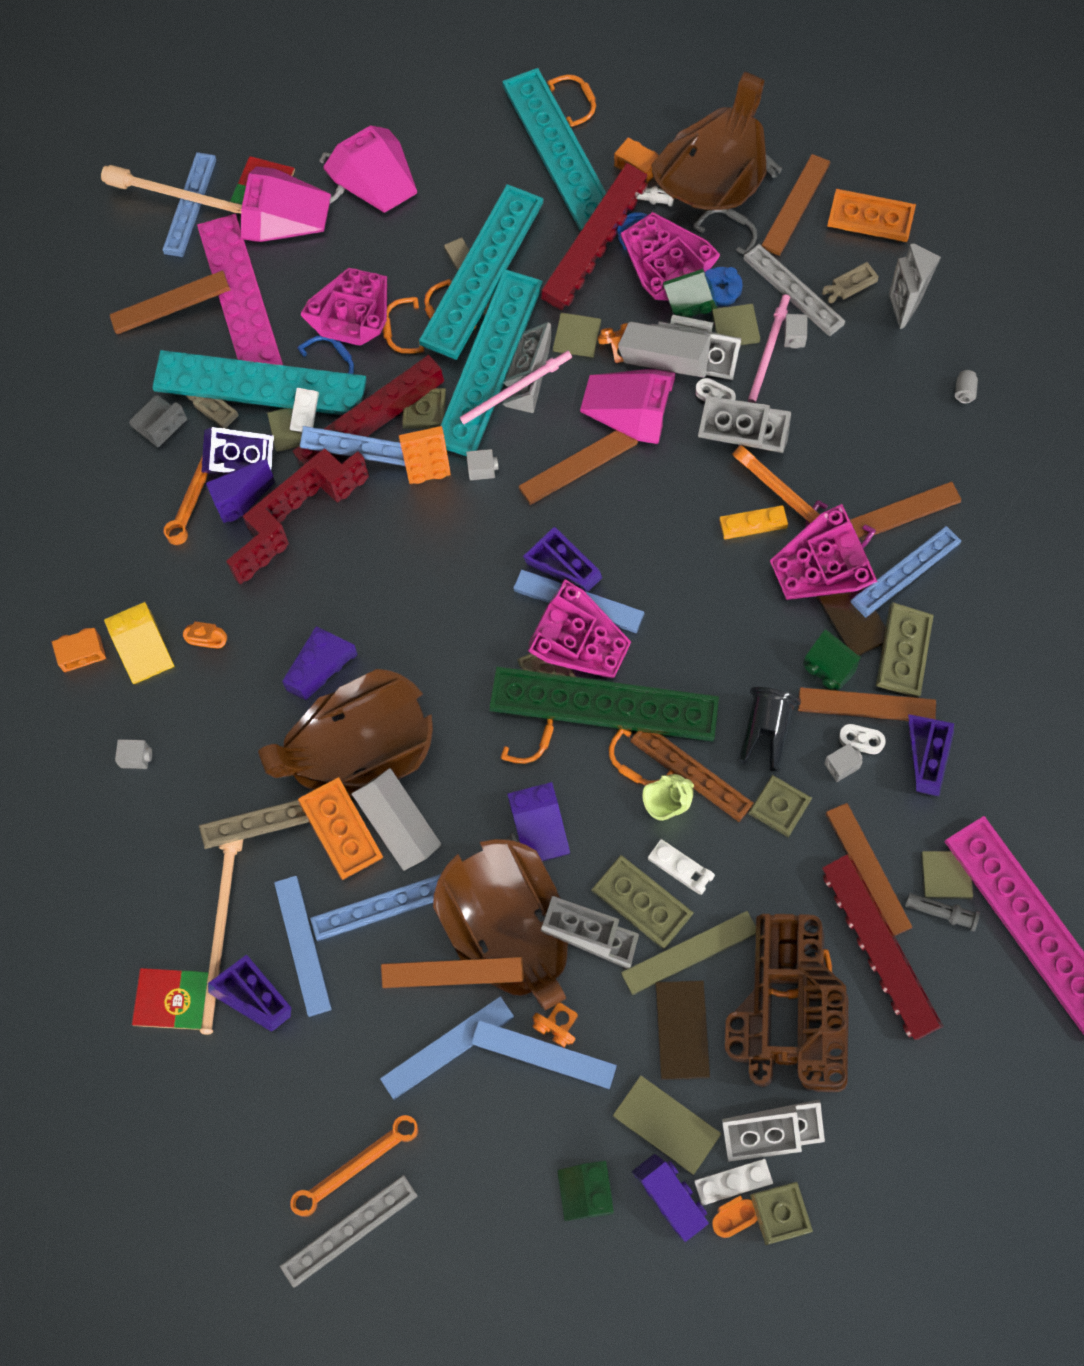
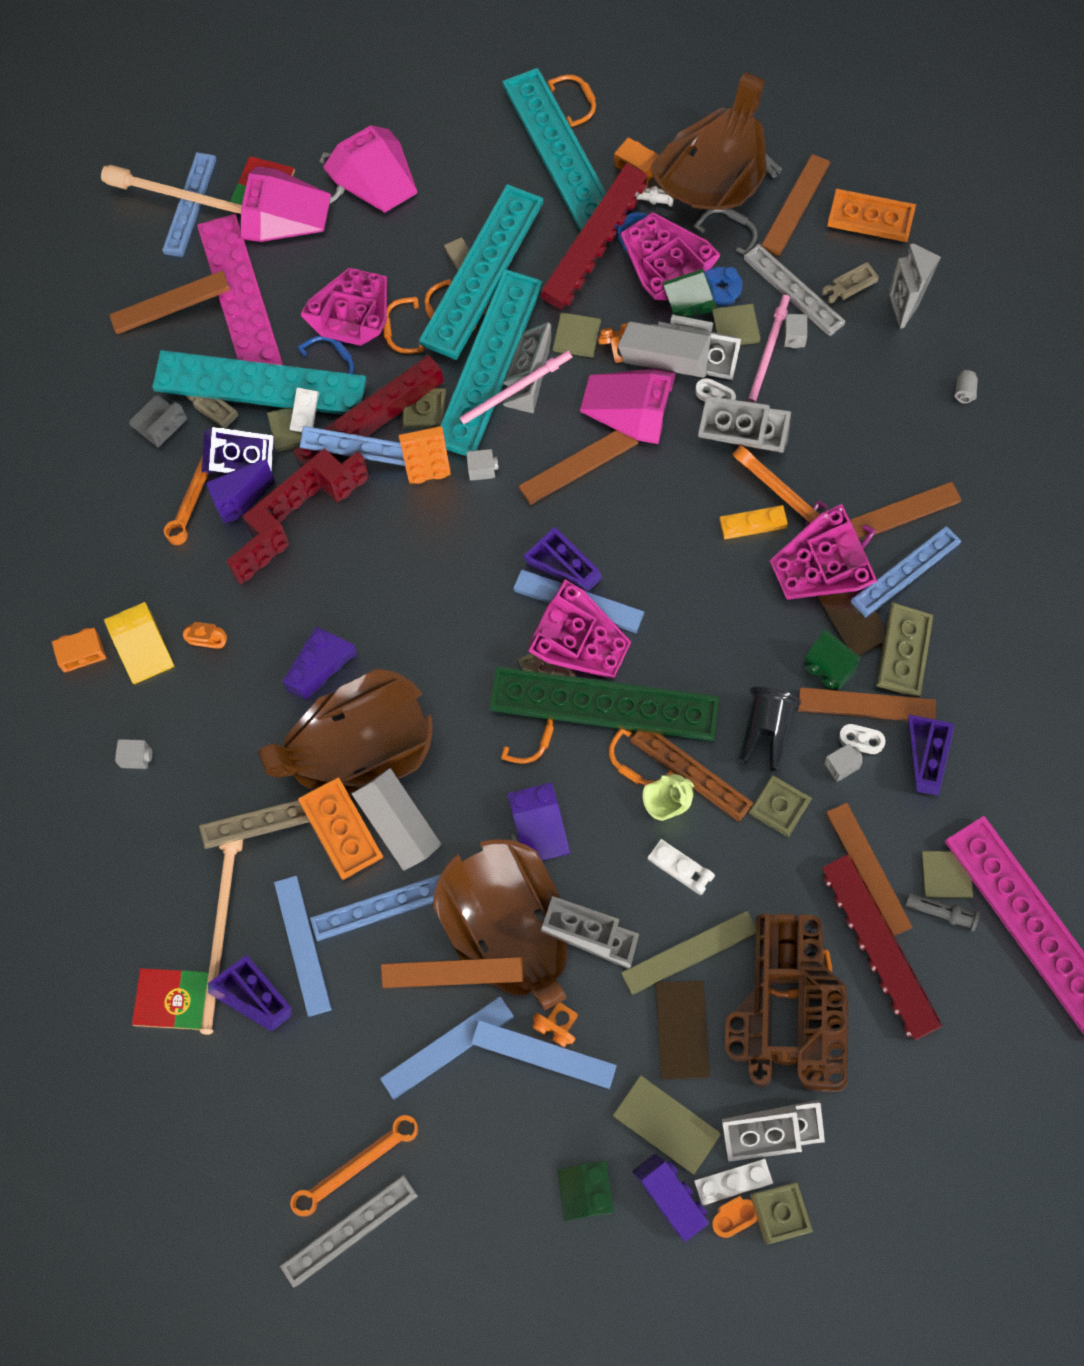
(642, 902): olive tile -> none

